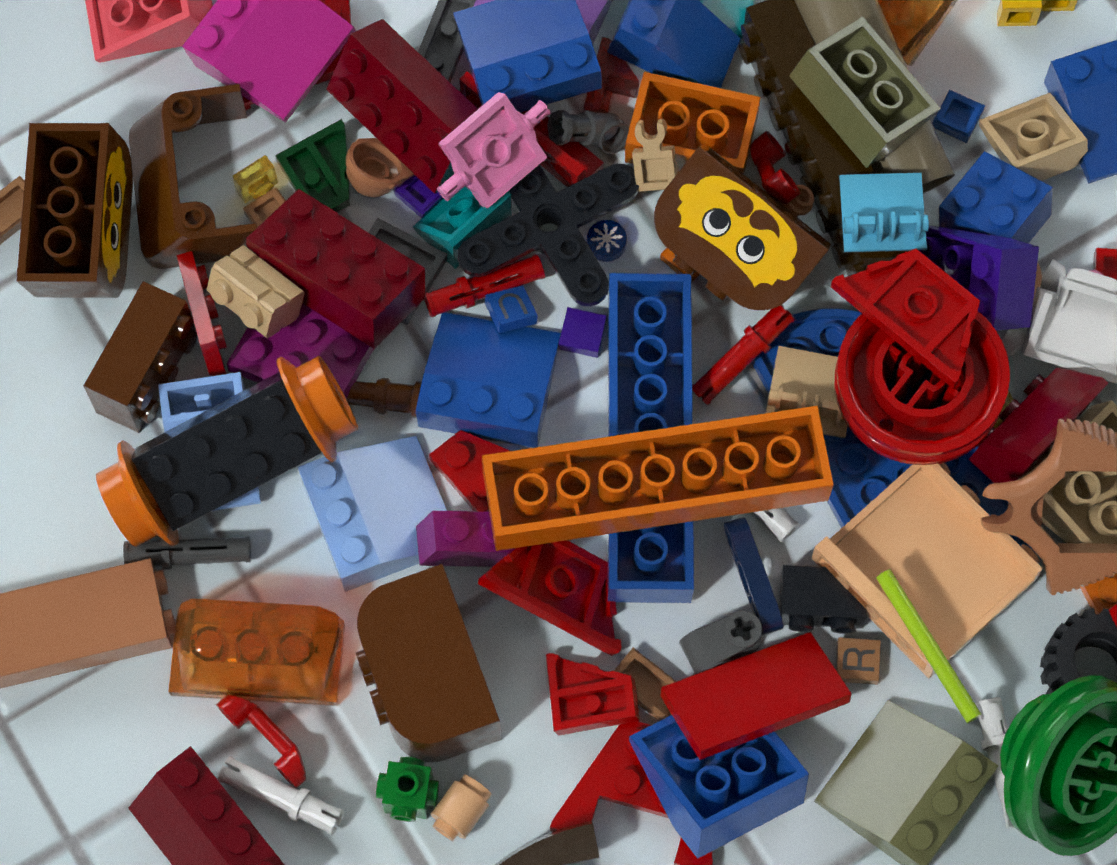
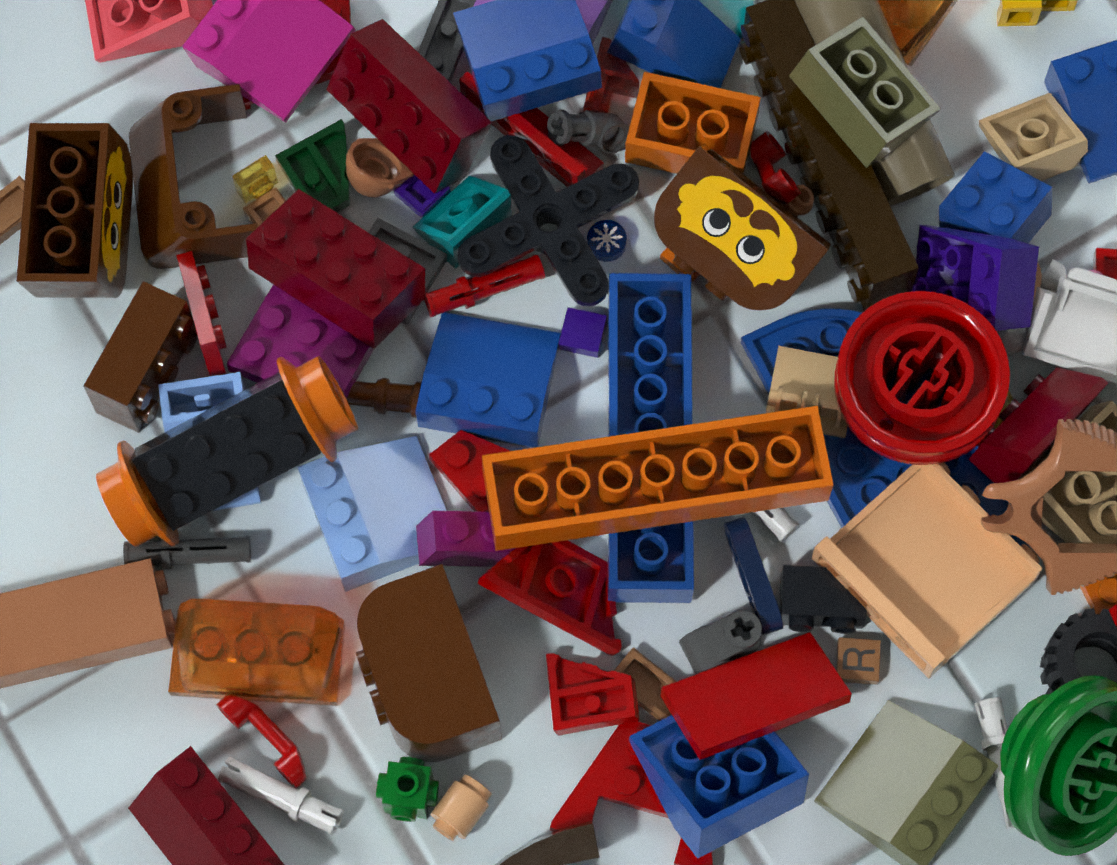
(255, 291): tan brick -> none
(493, 150): bright pink plate -> none
(511, 309): blue tile -> none
(653, 163): tan plate -> none
(743, 353): red pin -> none
(883, 212): medium azure hinge -> none
(916, 308): red wing -> none
(928, 646): lime bar -> none
(958, 116): blue tile -> none

